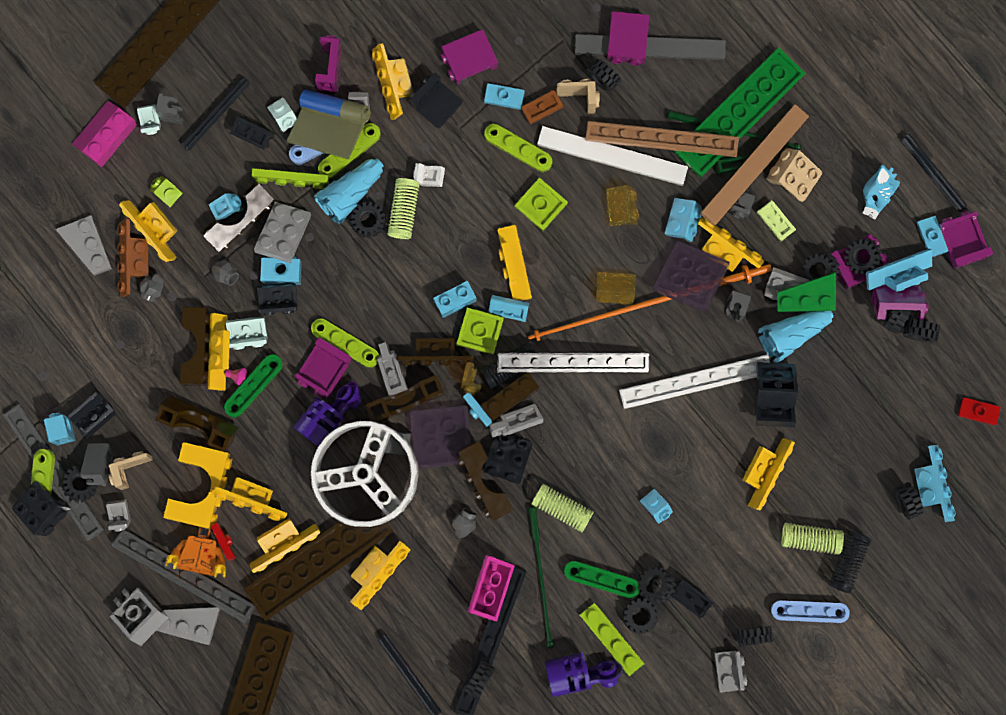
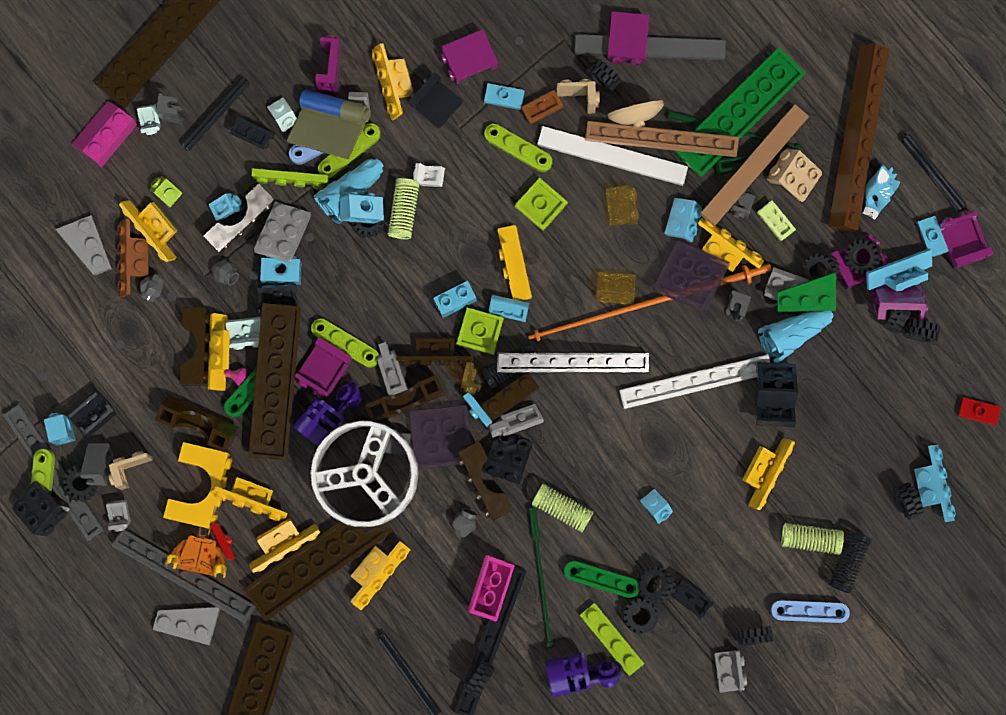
(138, 615): light grey hinge -> none
(274, 381): none -> dark brown plate
(351, 210): none -> medium azure brick
(636, 114): none -> tan dish
(858, 137): none -> reddish brown brick

